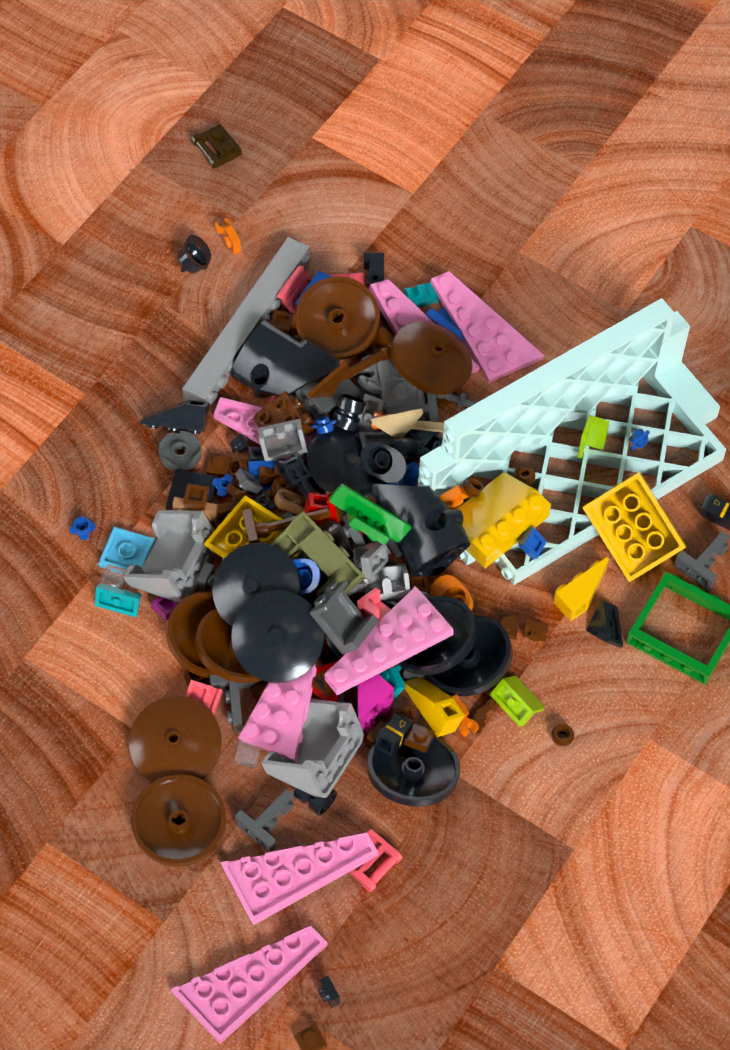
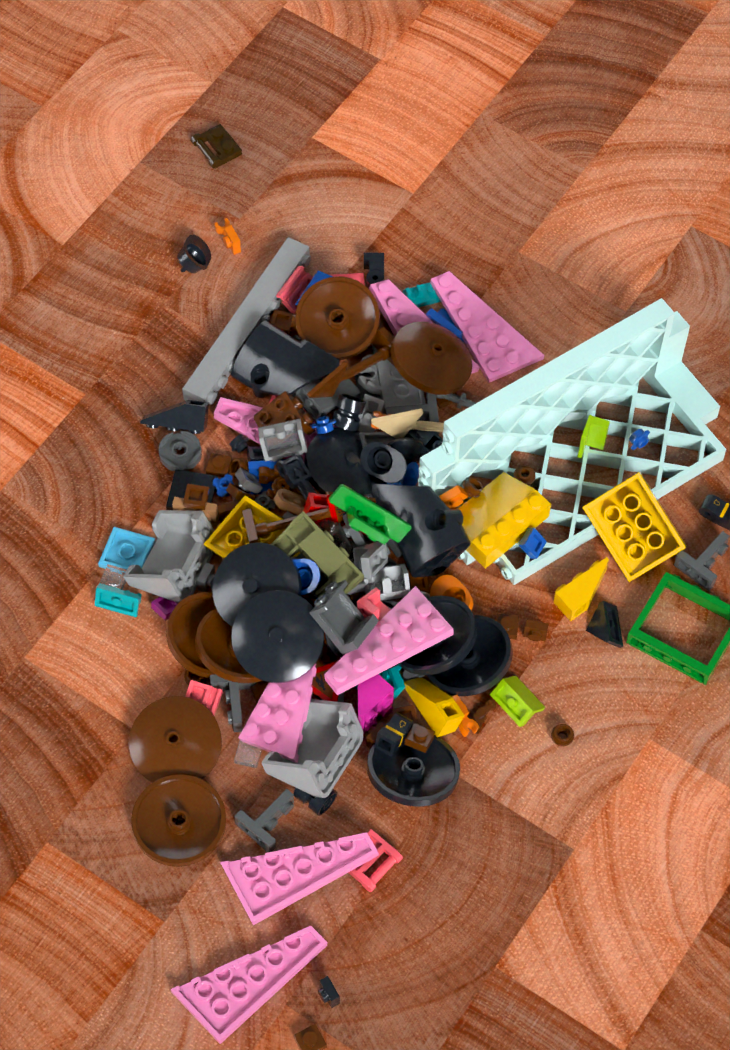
(82, 522): blue plate -> none

